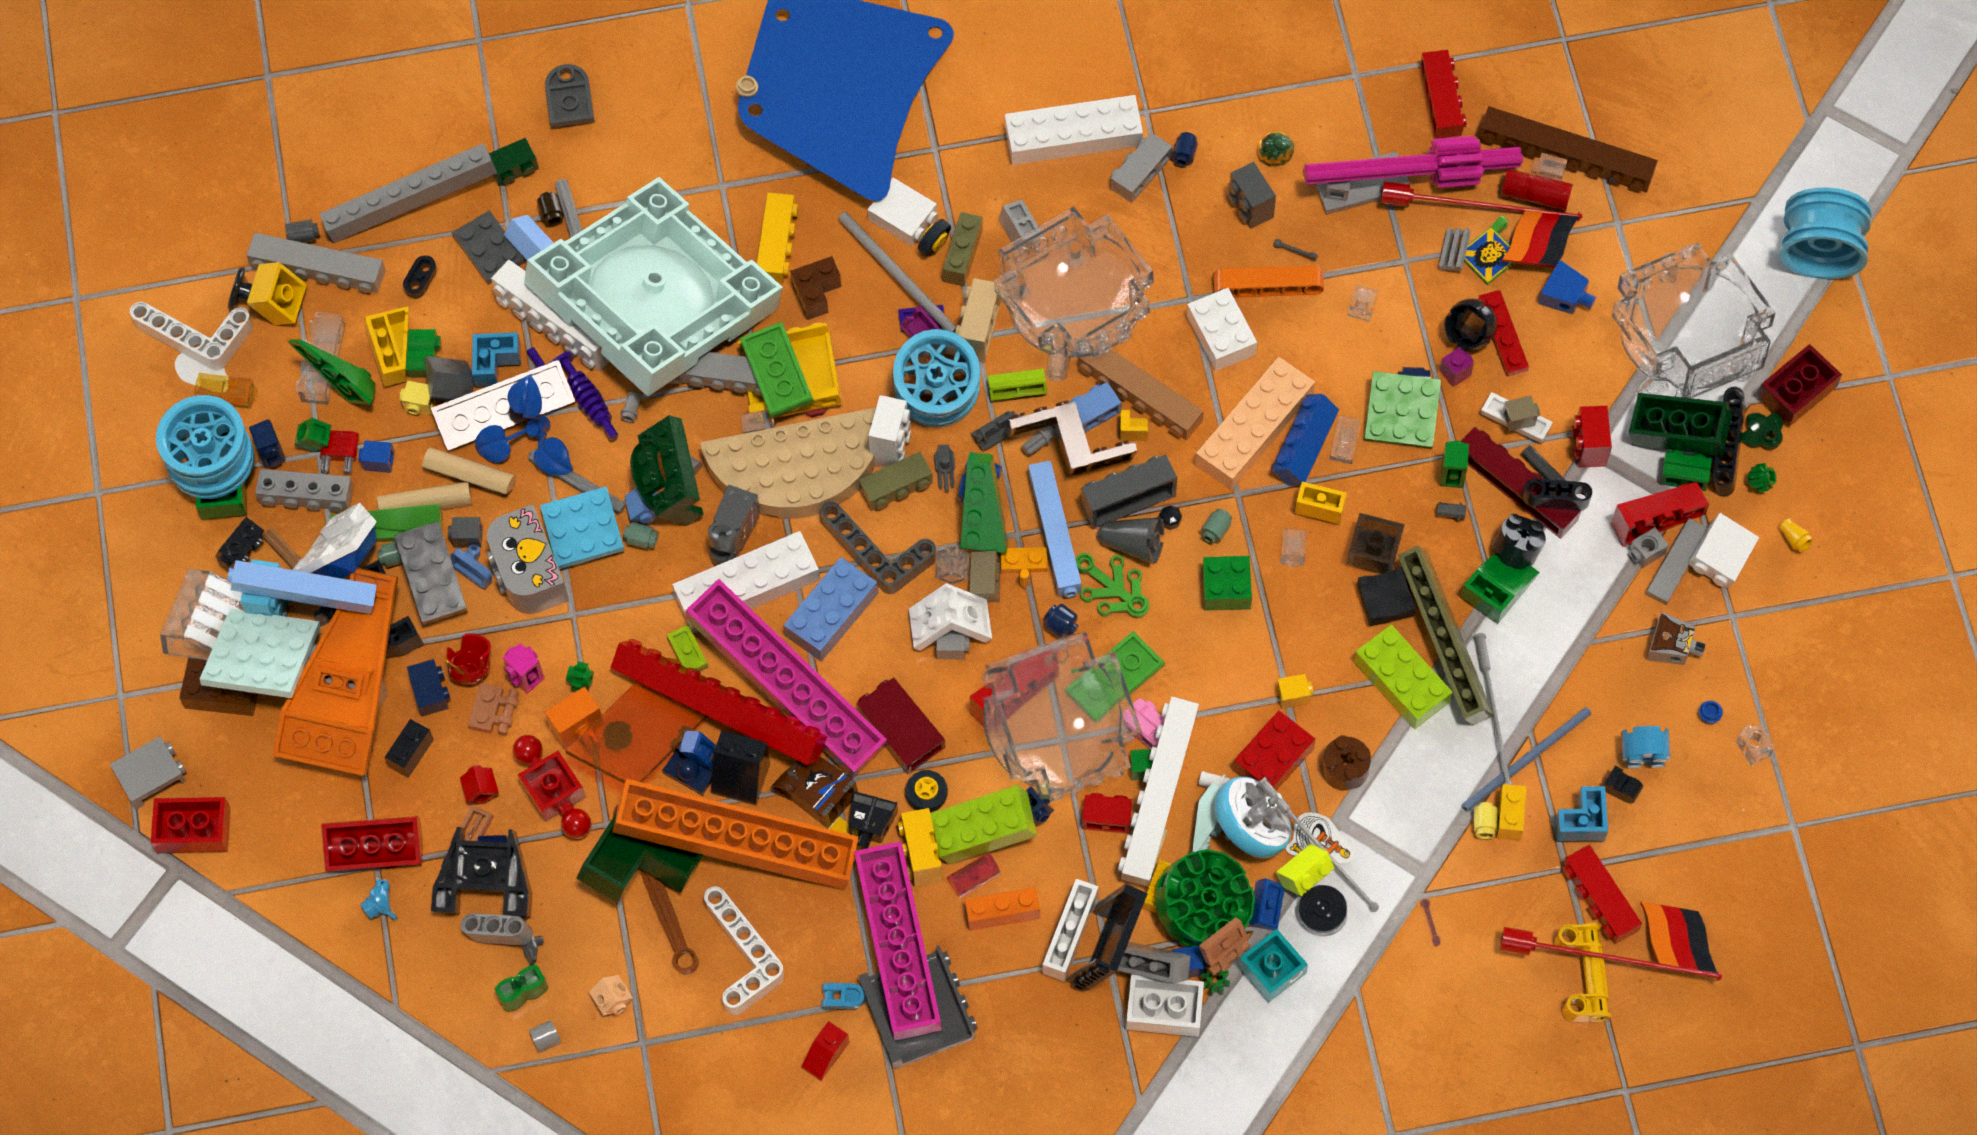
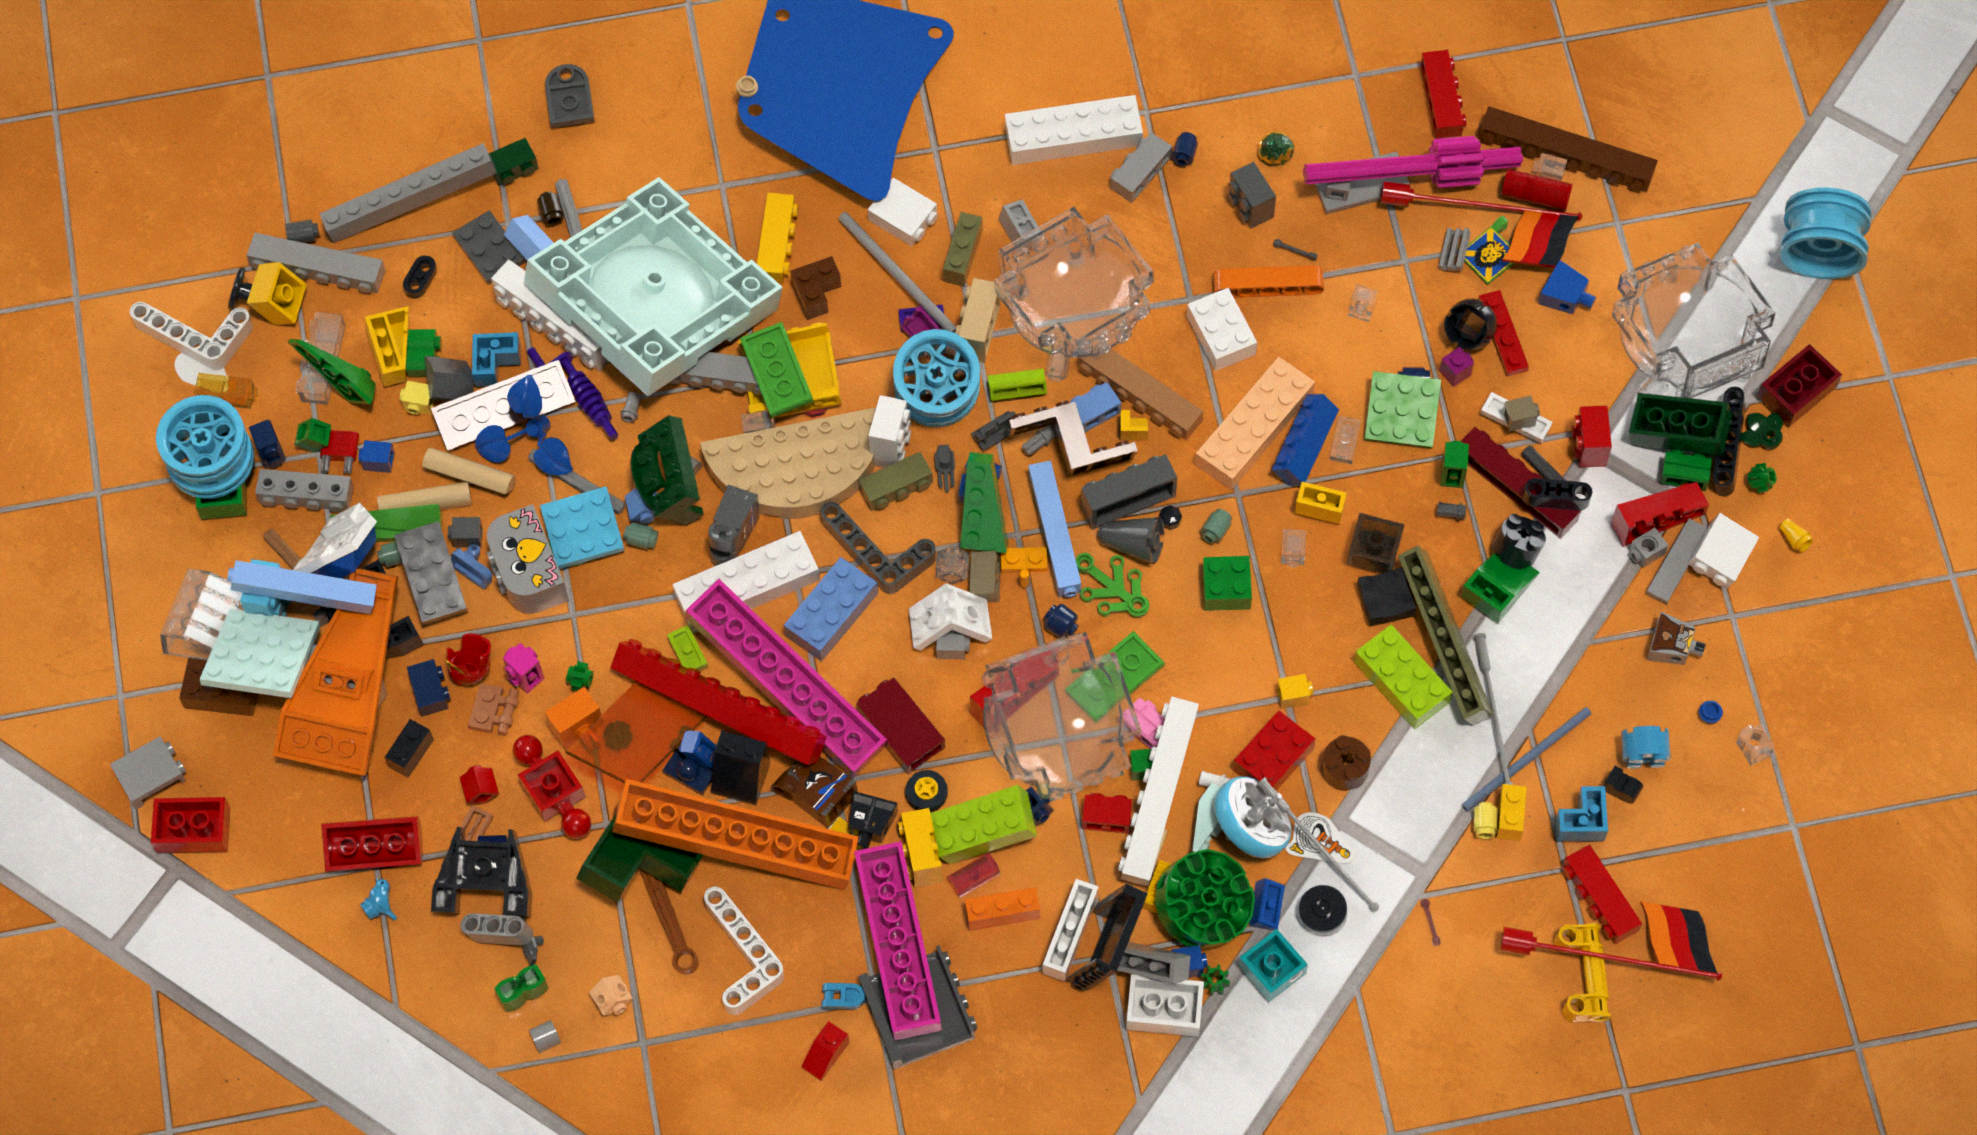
(239, 543): black brick -> none
(934, 237): black wheel -> none
(1225, 946): nougat plate -> none
(1305, 869): neon yellow brick -> none

